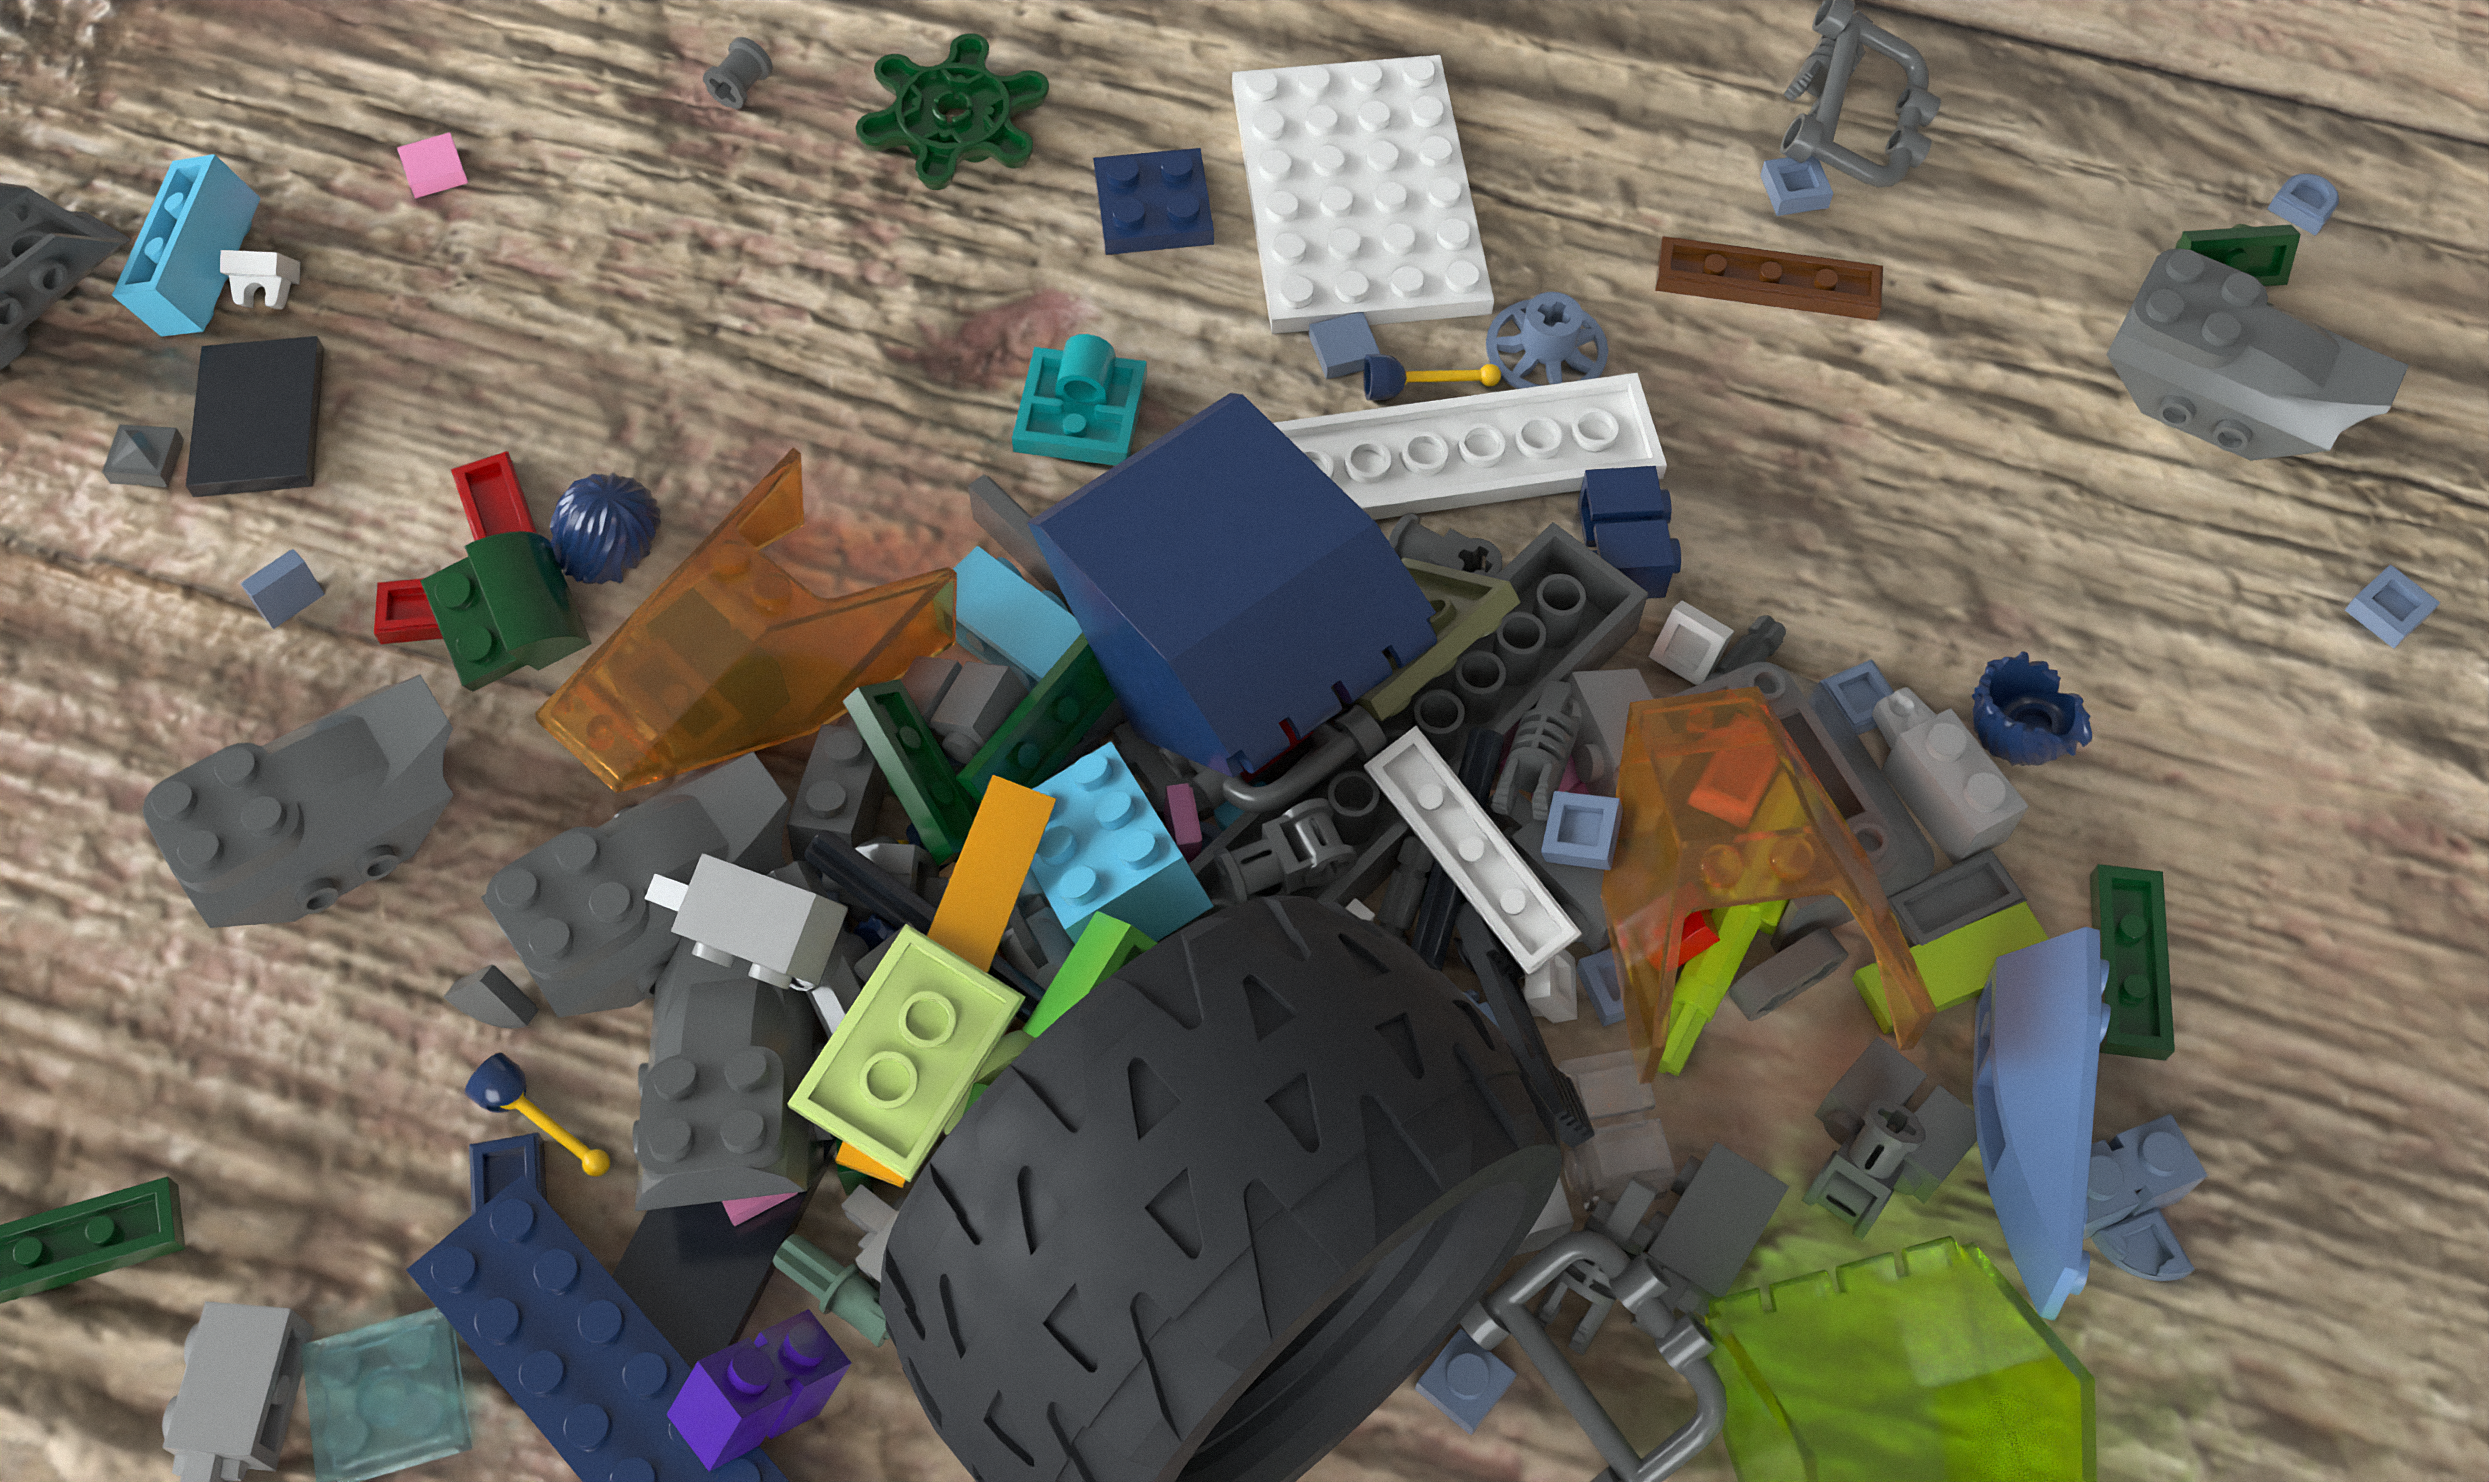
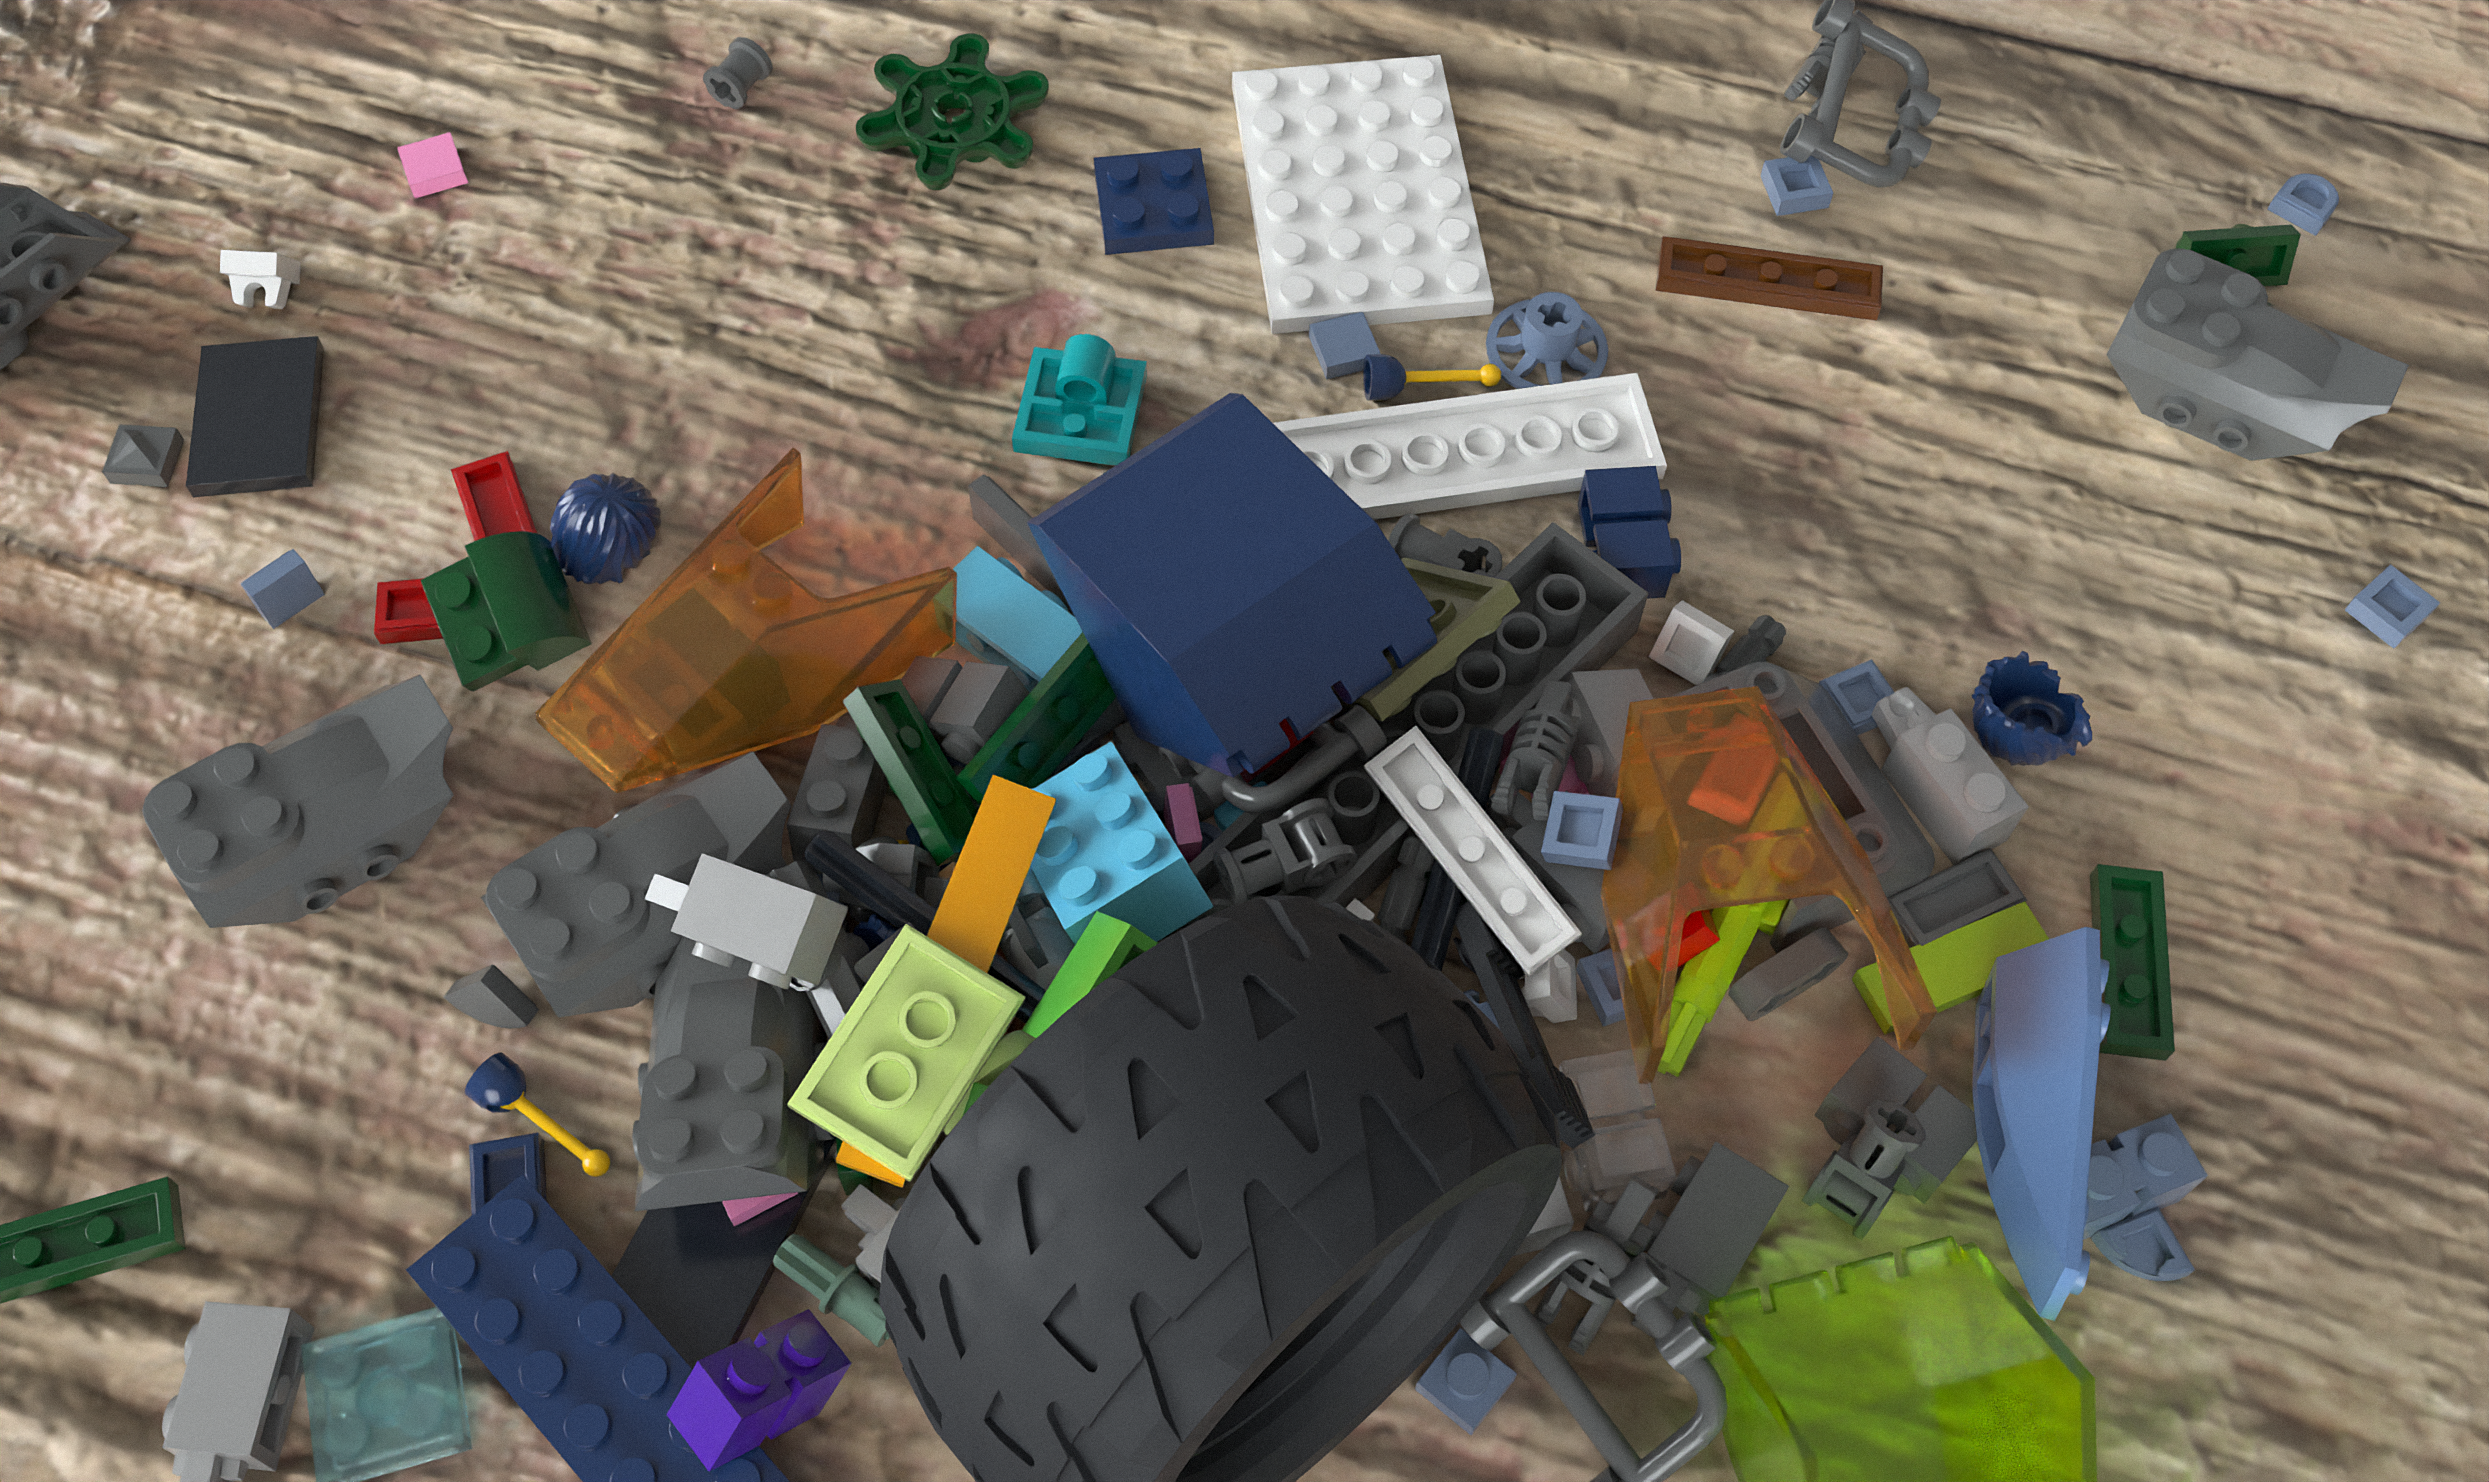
(176, 258): medium azure brick -> none

